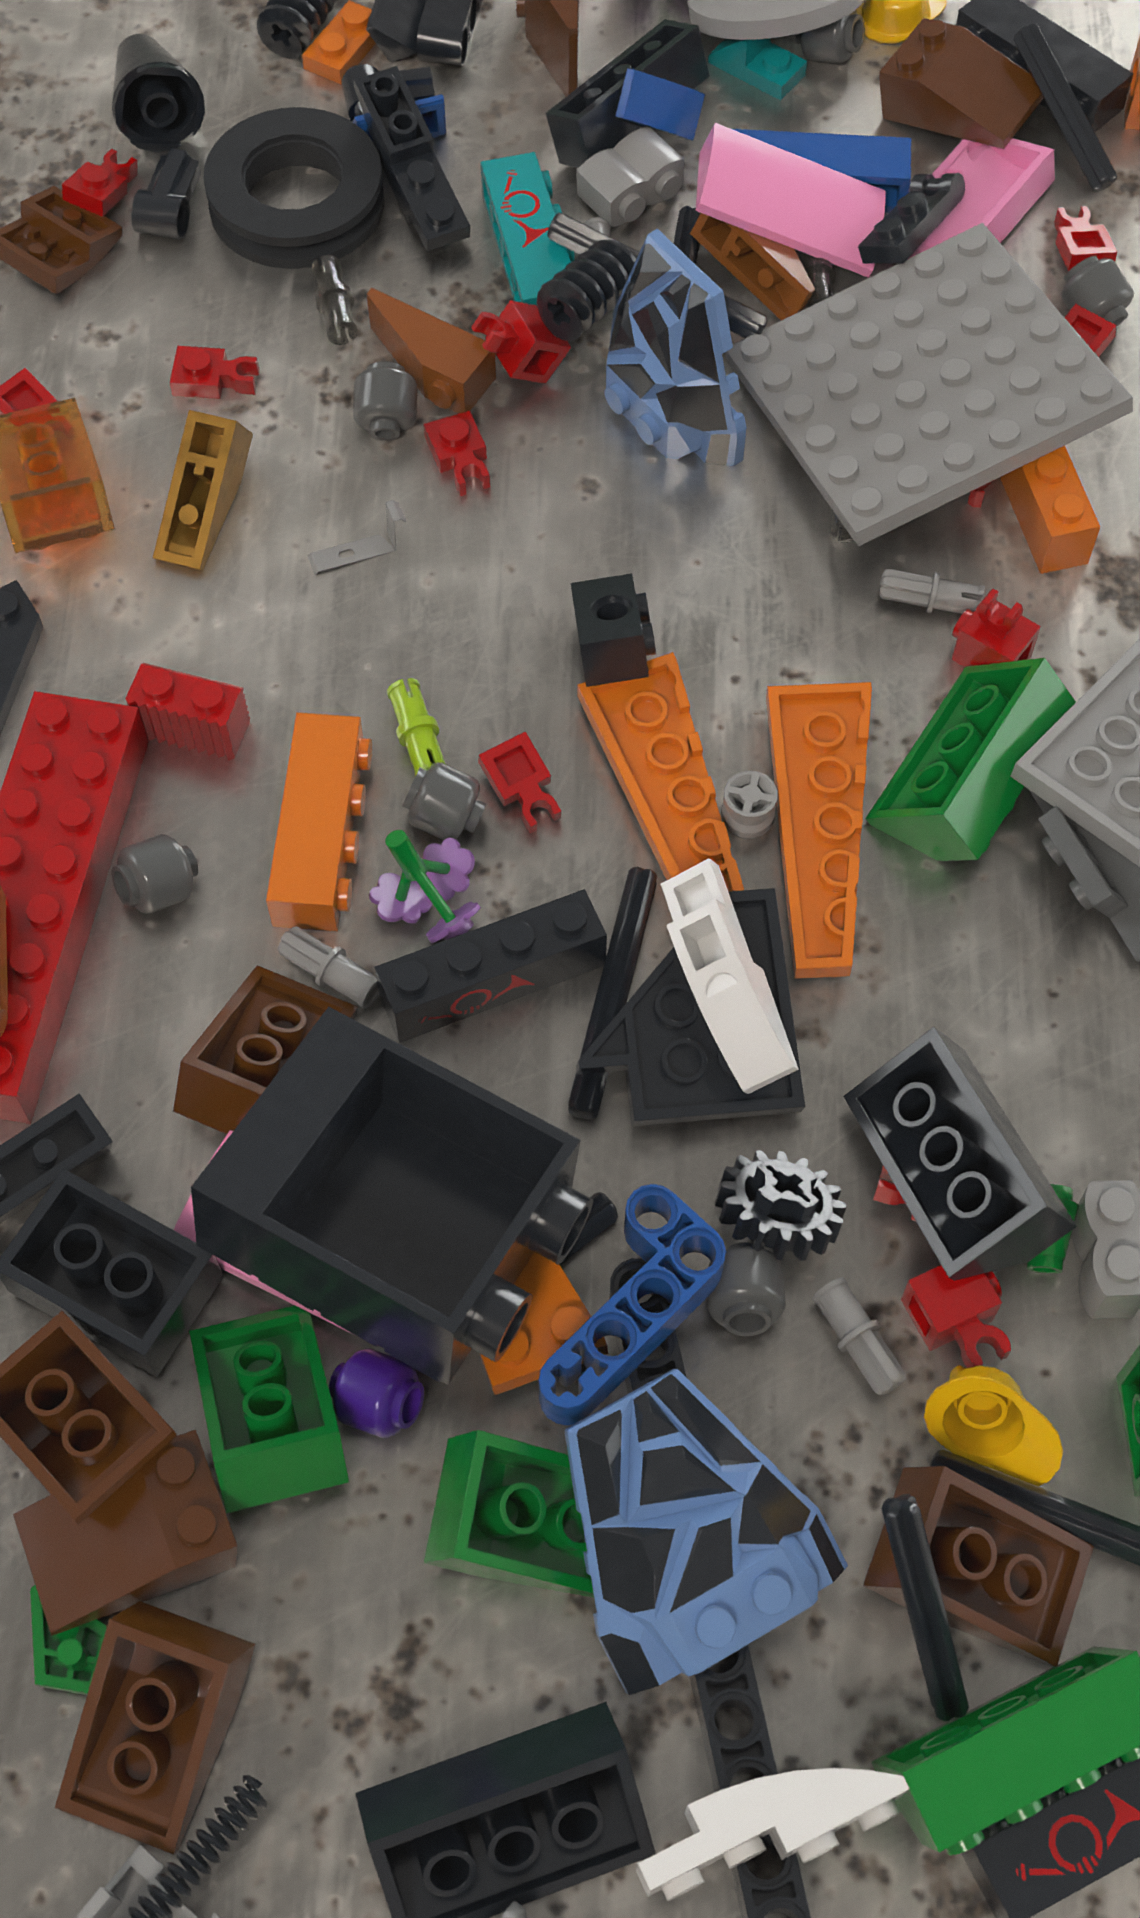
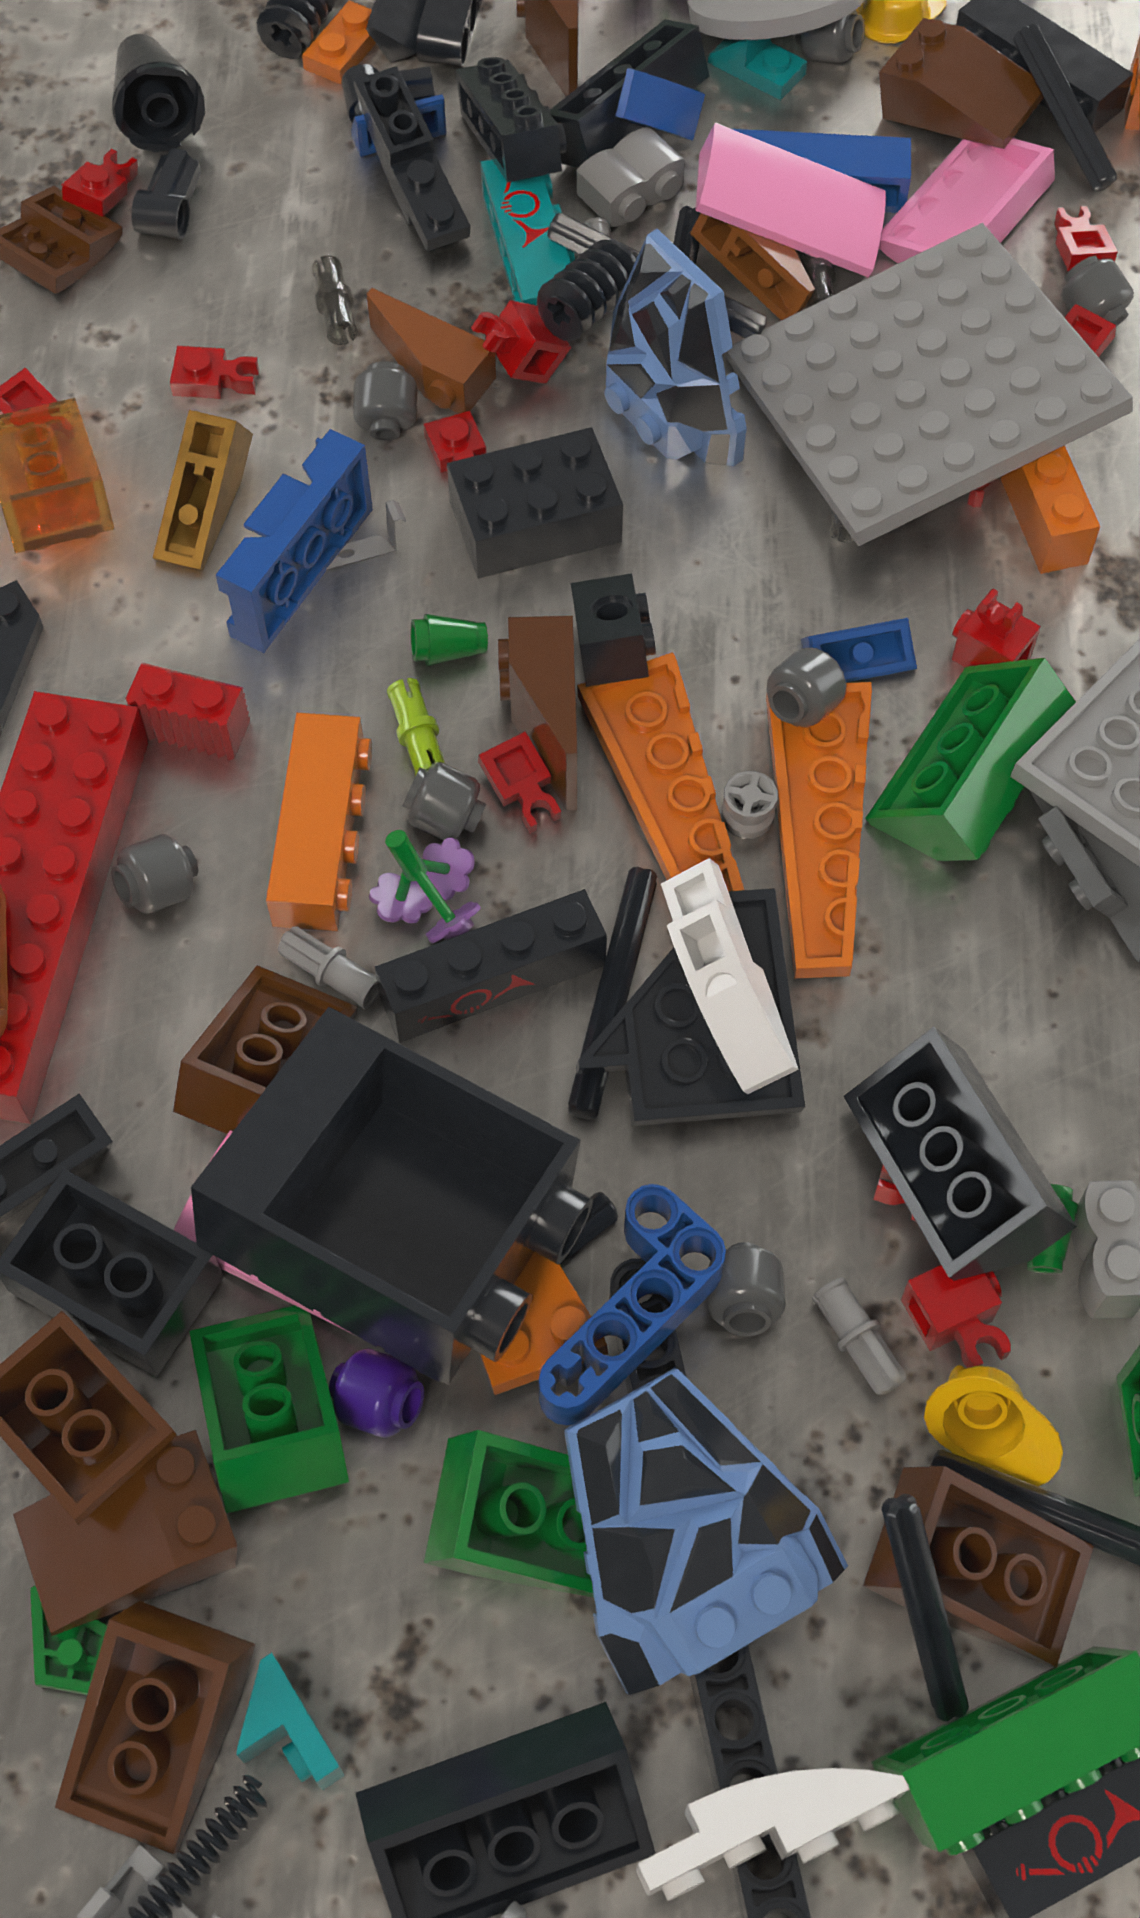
(278, 1712): none -> teal slope
(294, 139): black tyre -> none
(300, 539): none -> blue piece
(446, 639): none -> green cone
(510, 120): none -> black brick
(535, 502): none -> black brick
(540, 683): none -> reddish brown slope
(780, 1205): black gear -> none
(806, 687): none -> dark grey head
(868, 649): none -> blue slope
(913, 218): black plate -> none
(930, 591): light grey axle -> none

